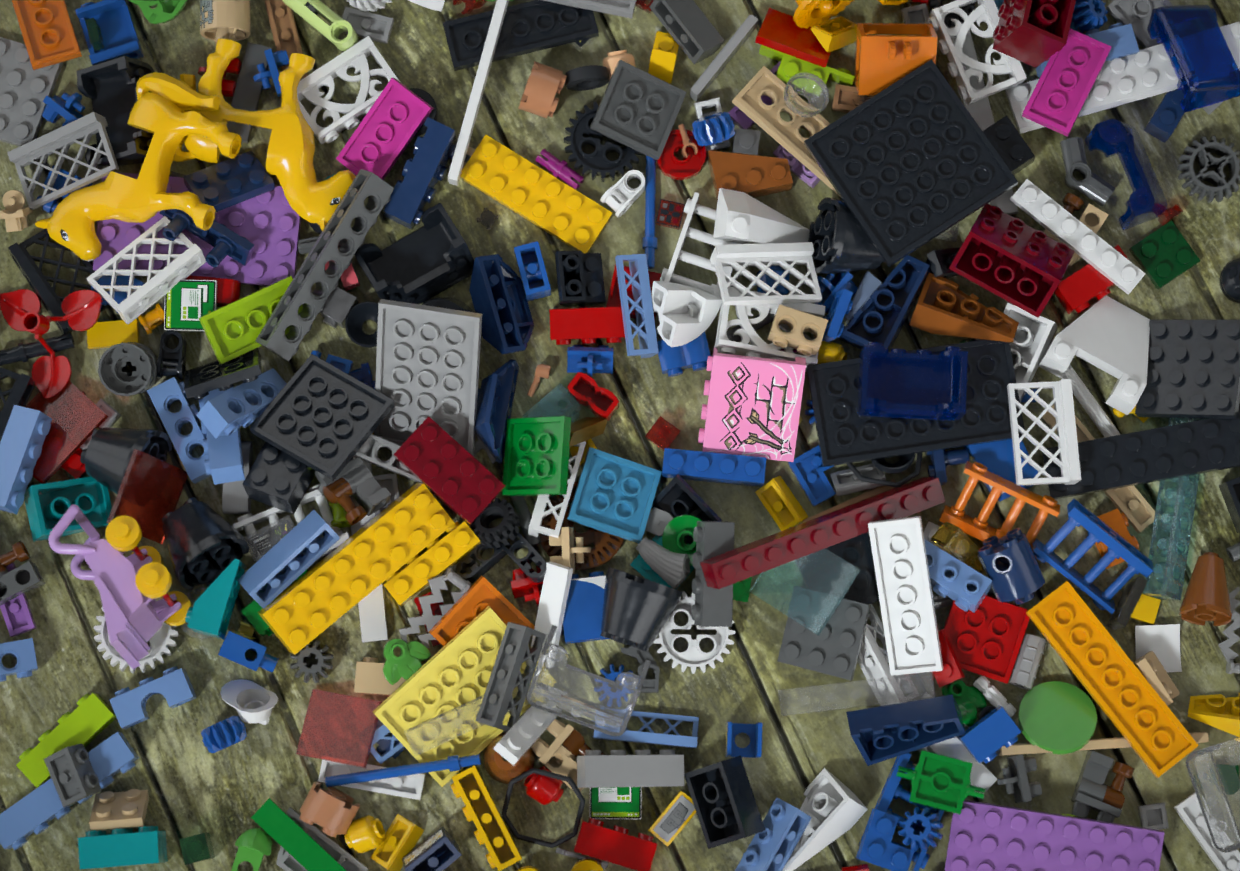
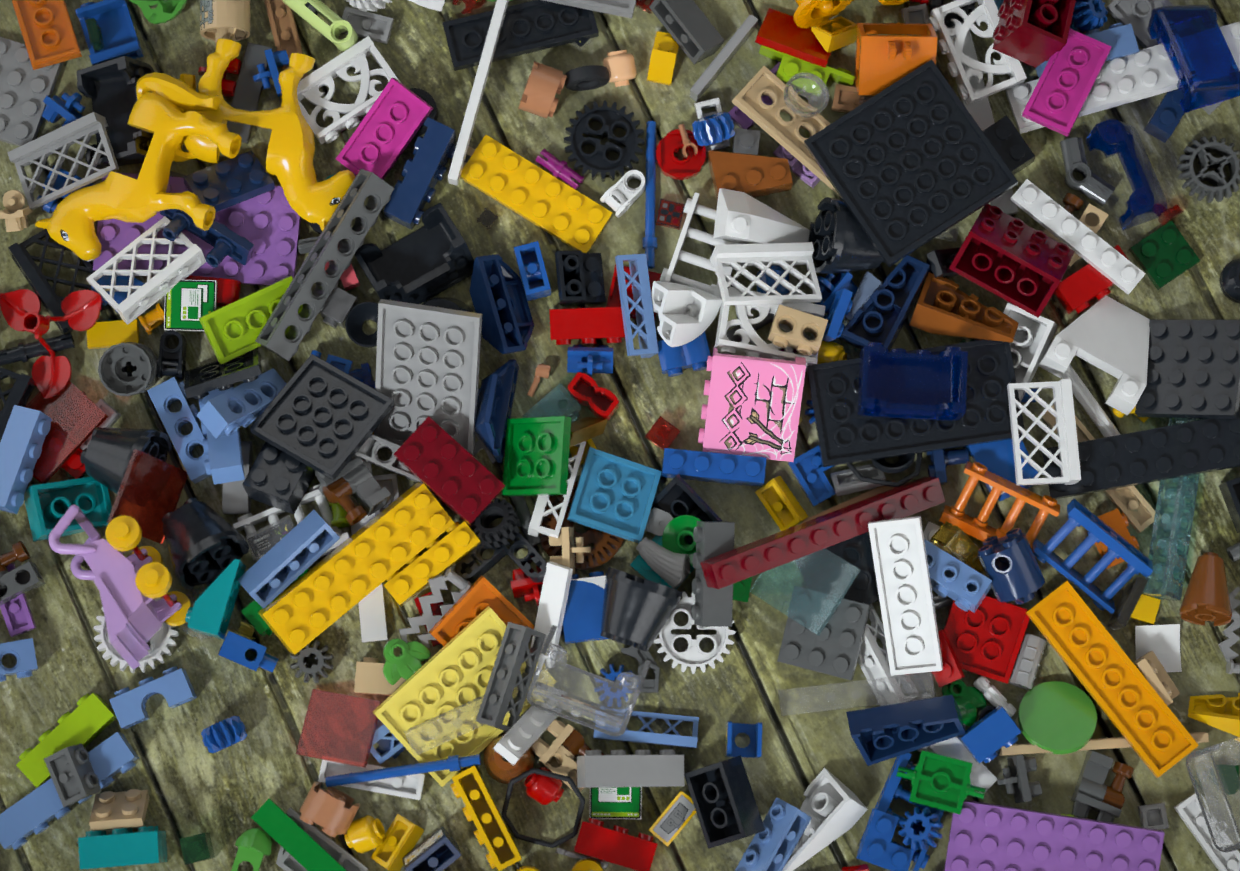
(251, 700): white piece -> none
(638, 110): dark grey plate -> none

